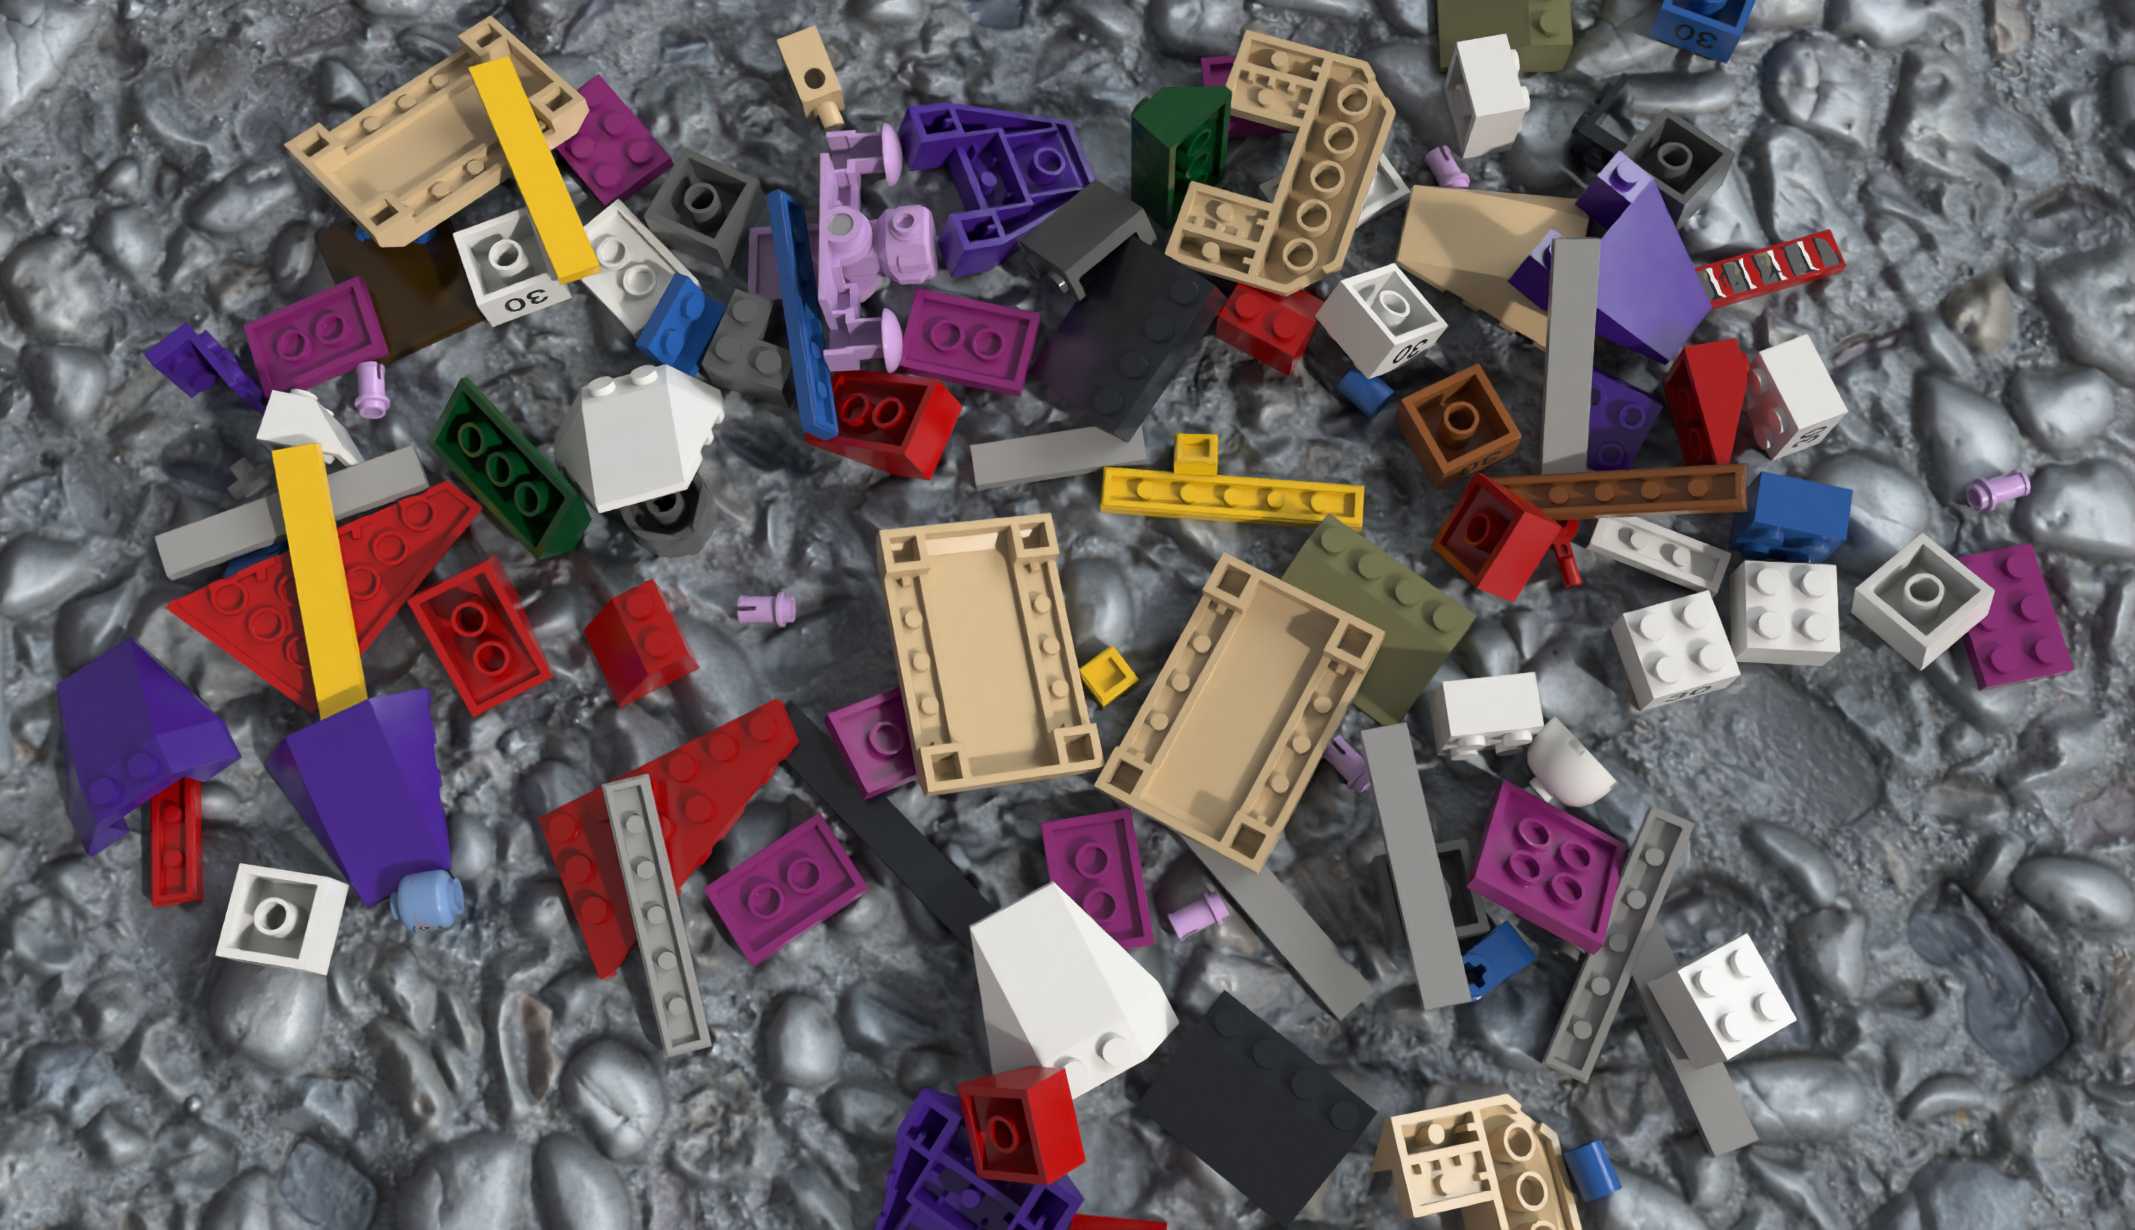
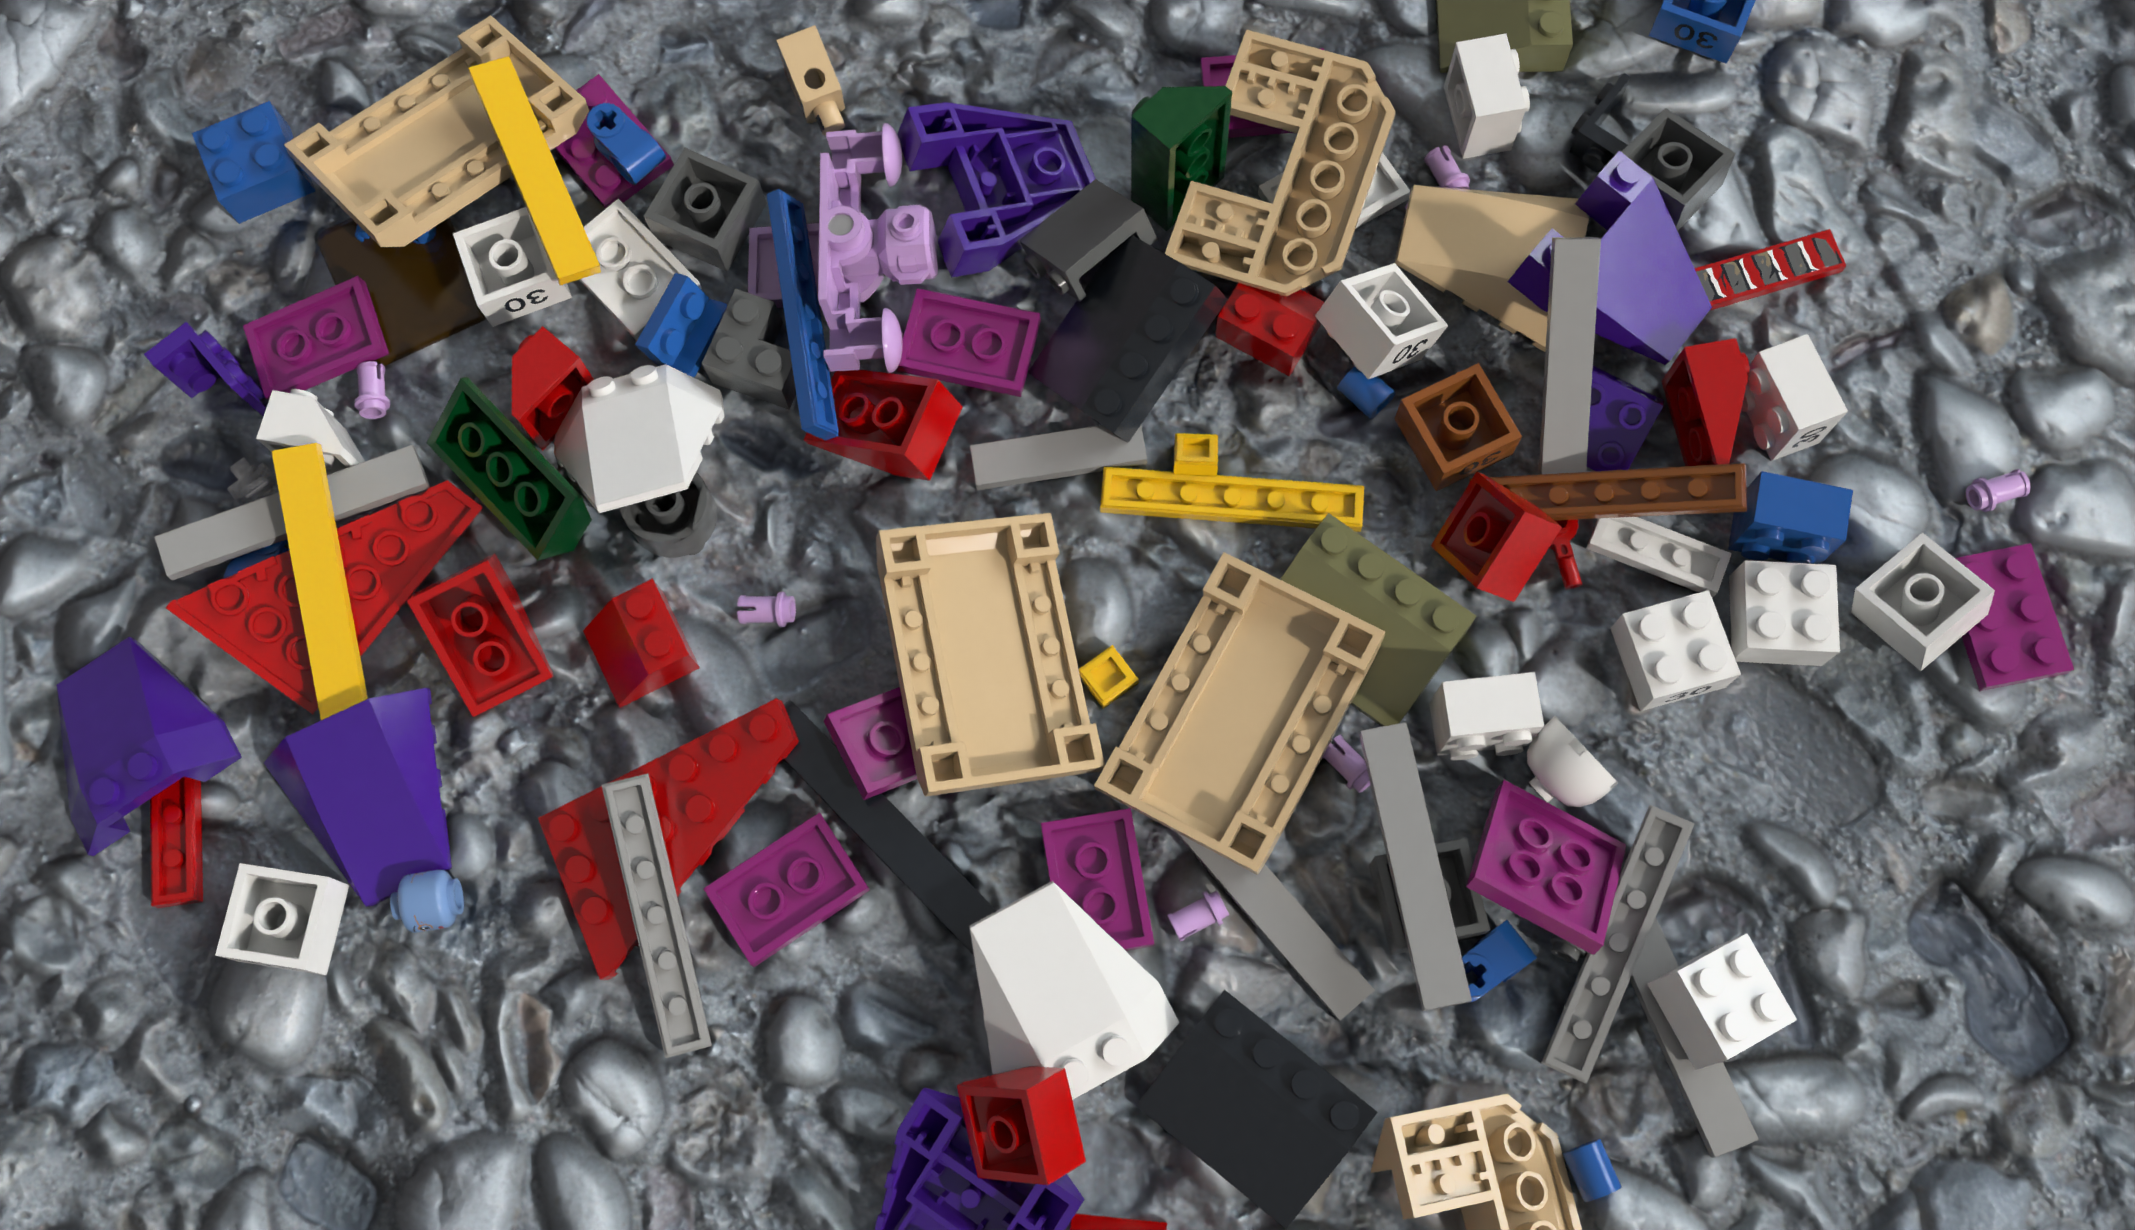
(250, 162): none -> blue brick
(545, 385): none -> red slope
(623, 142): none -> blue piece

